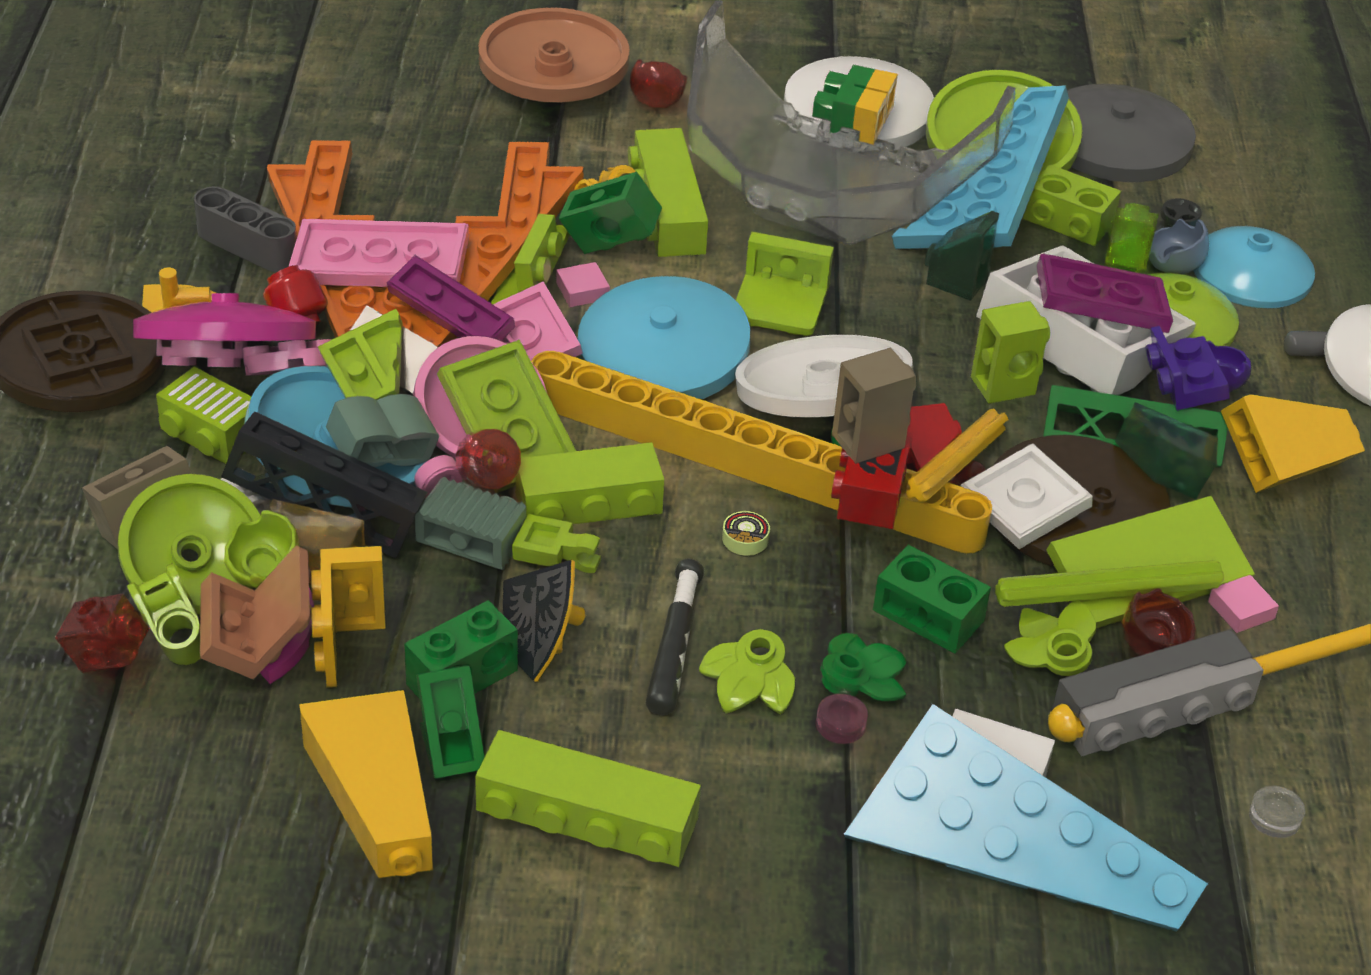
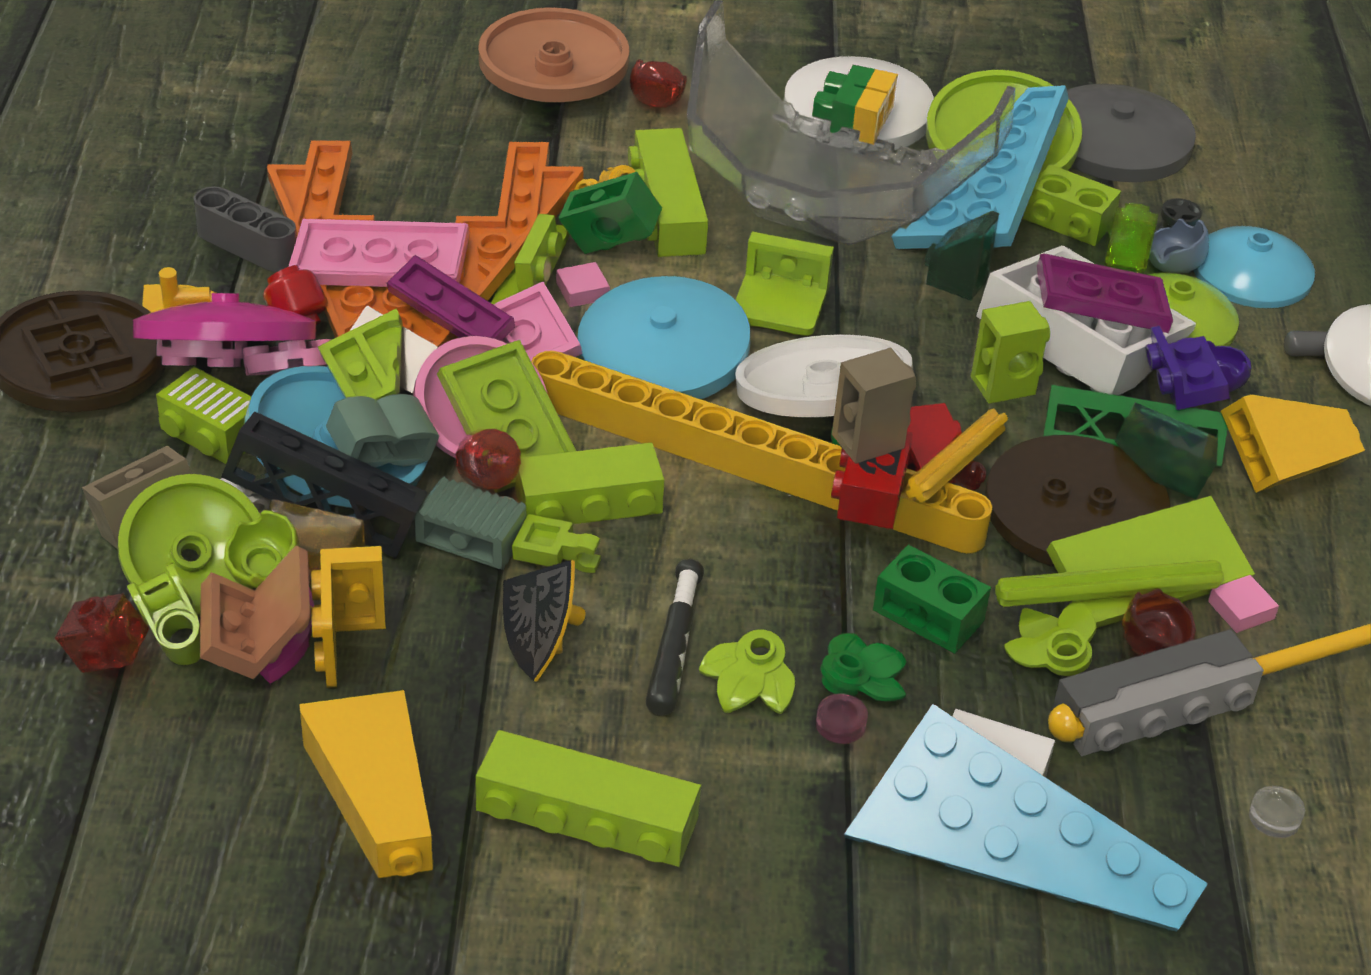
(435, 469): bright pink tile -> none
(450, 721): green slope -> none
(474, 638): green brick -> none
(745, 533): tile -> none
(1029, 495): white tile -> none

